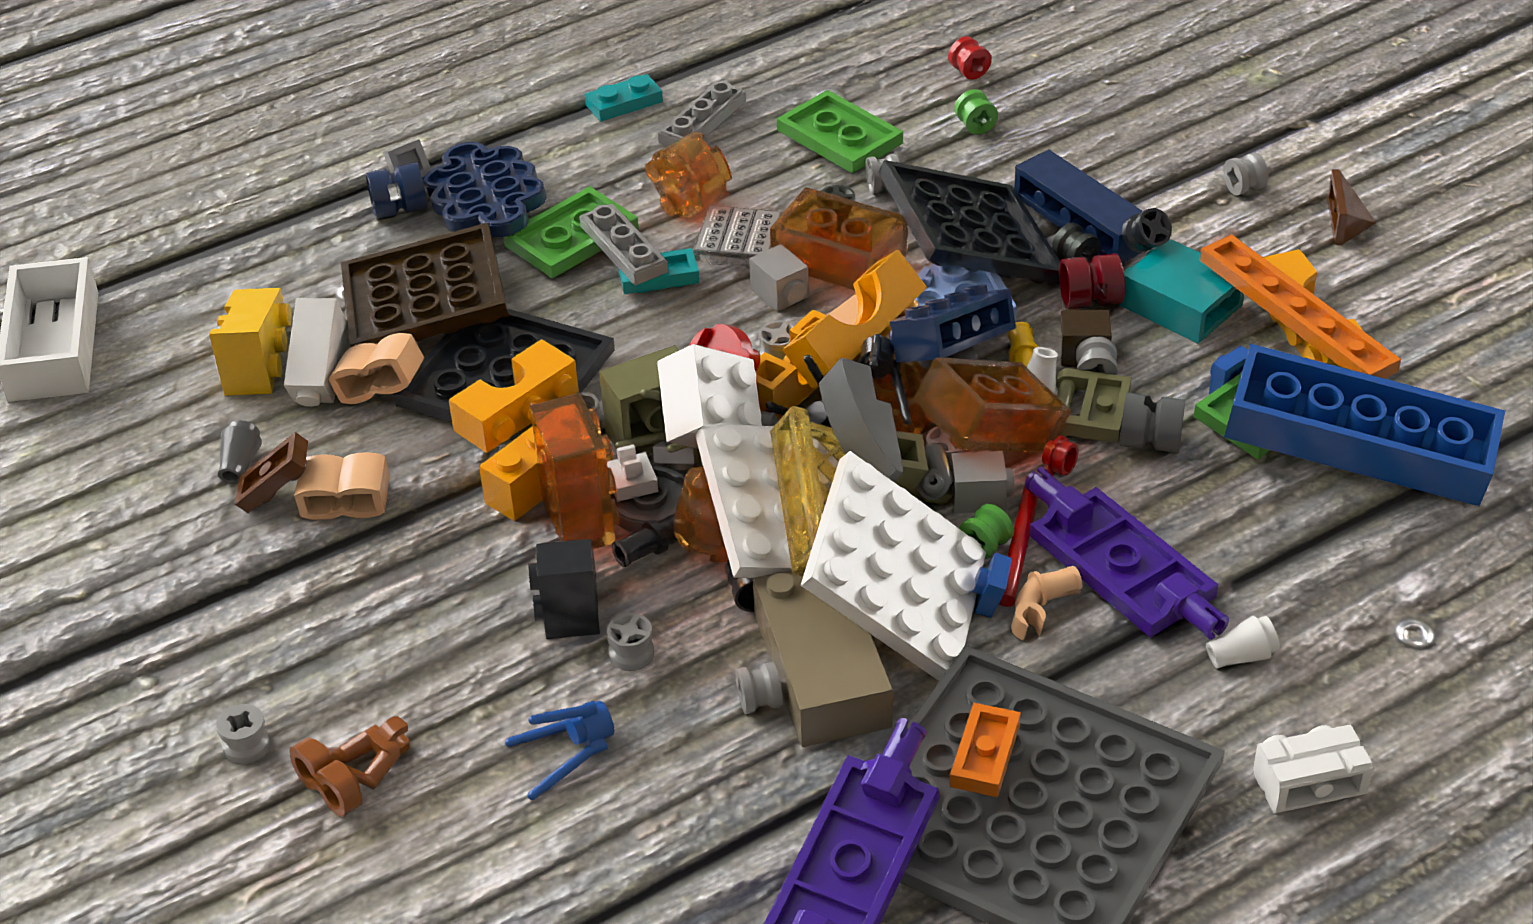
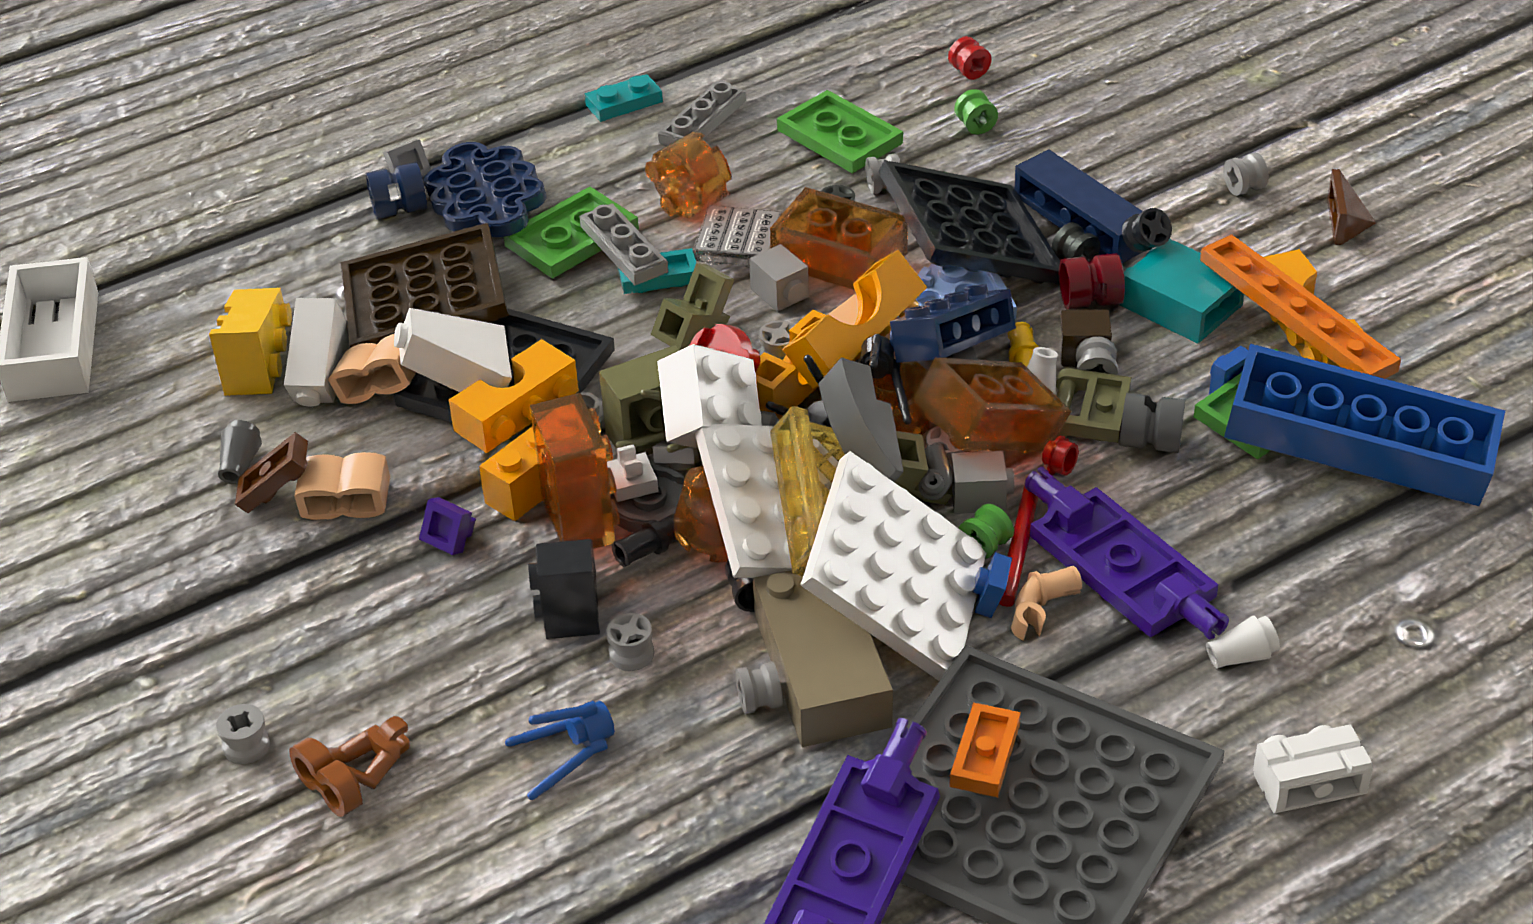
(446, 526): none -> dark purple tile
(453, 349): none -> white slope
(699, 309): none -> olive brick

